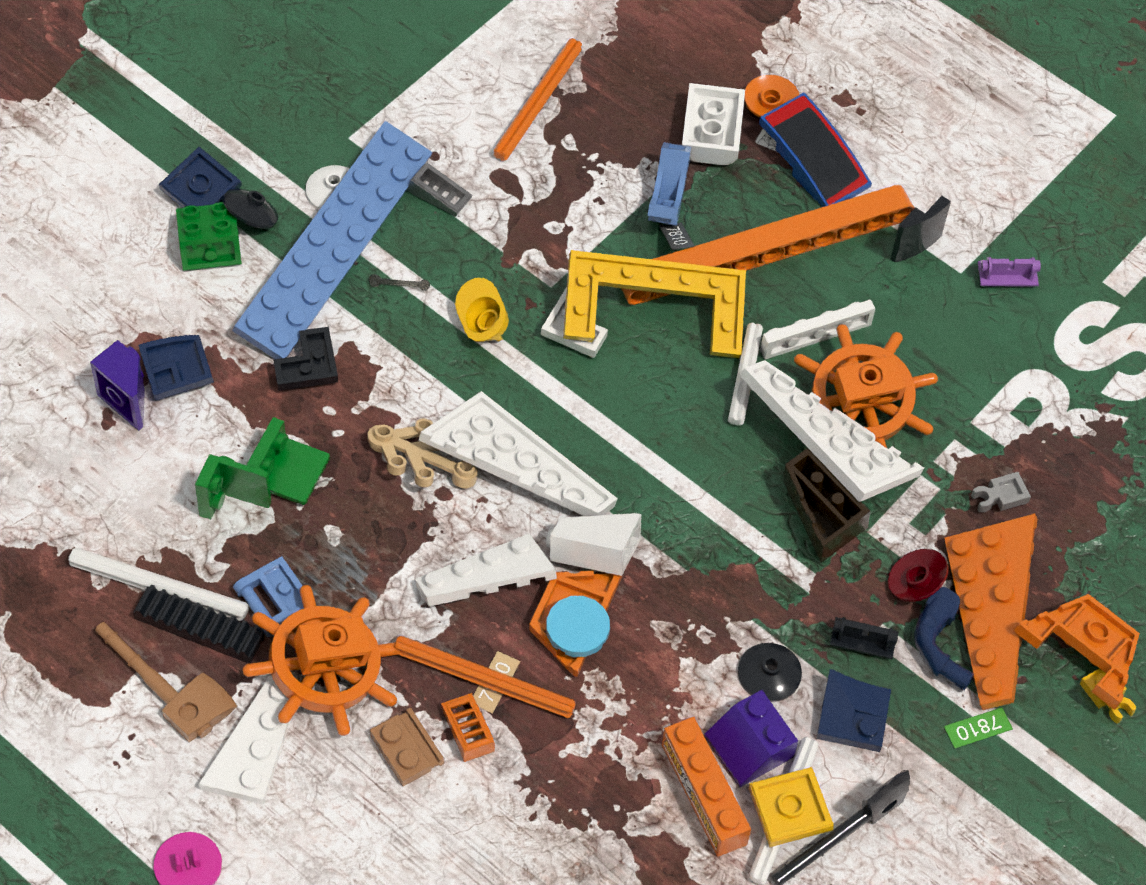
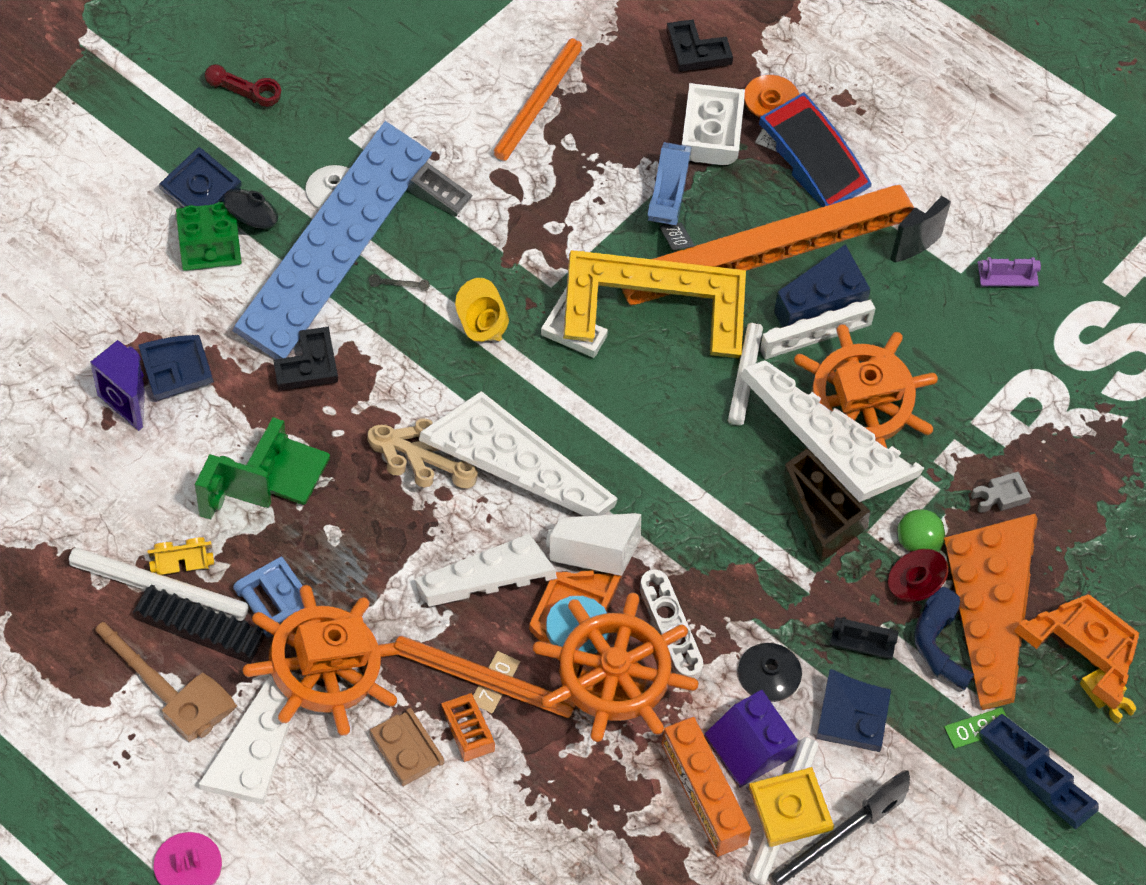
(168, 557): none -> yellow hinge
(217, 76): none -> dark red piece
(613, 681): none -> orange piece
(662, 625): none -> white beam
(693, 53): none -> black plate
(823, 288): none -> dark blue wedge
(921, 531): none -> bright green hair
(1037, 771): none -> dark blue slope

